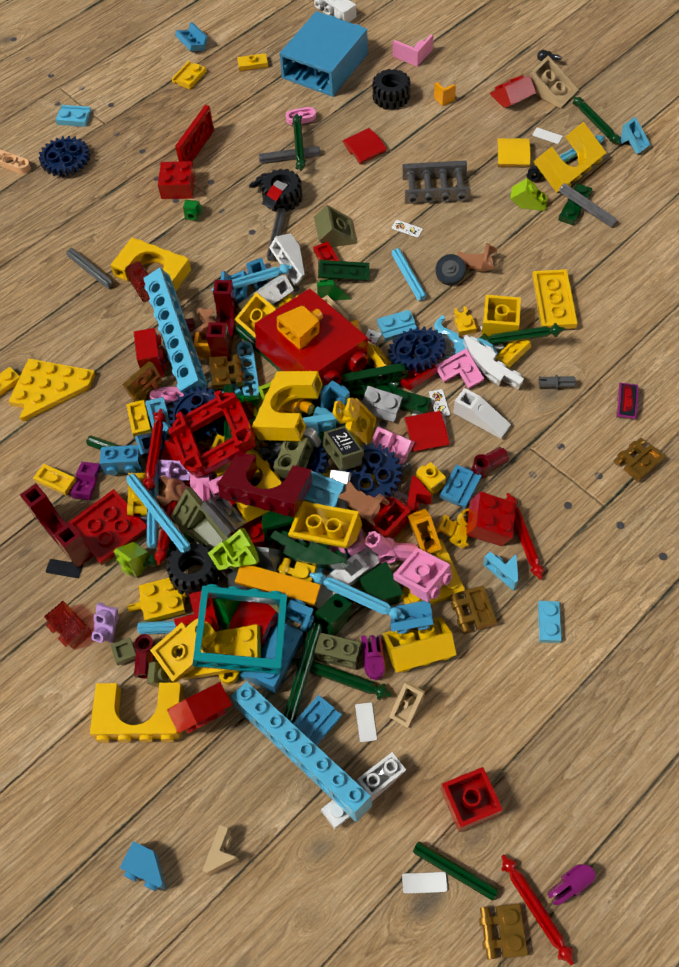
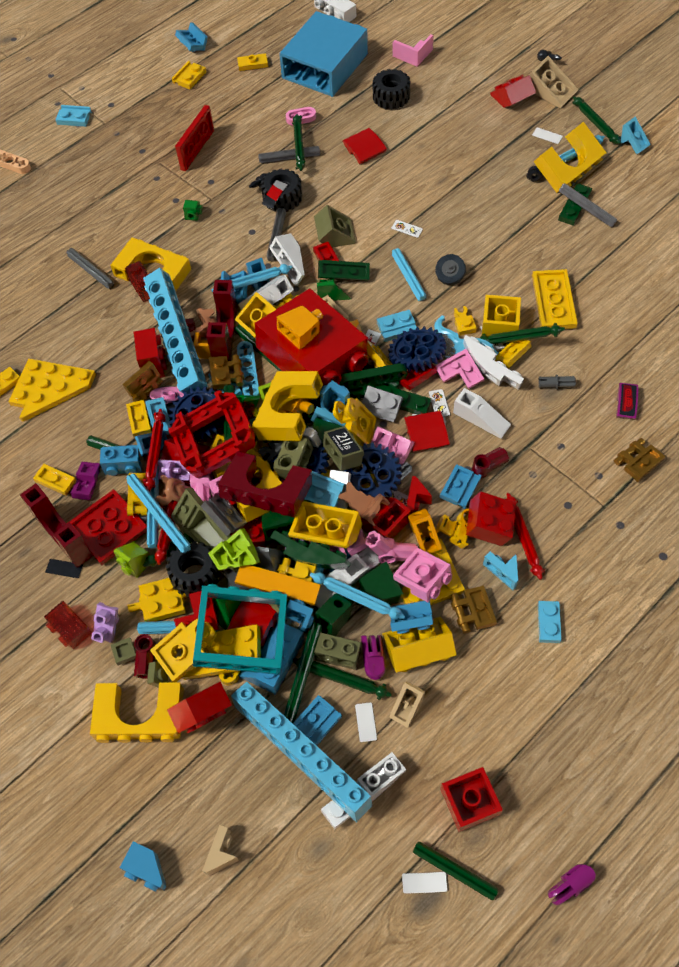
(64, 156): dark blue gear -> none
(176, 180): red brick -> none
(321, 422): medium azure slope -> none
(431, 478): yellow brick -> none
(440, 171): flat silver fence -> none
(444, 95): light orange panel -> none
(479, 262): nougat hair -> none
(510, 928): pearl gold plate -> none
(513, 152): yellow slope -> none
(528, 196): lime slope -> none
(564, 952): red wheel -> none

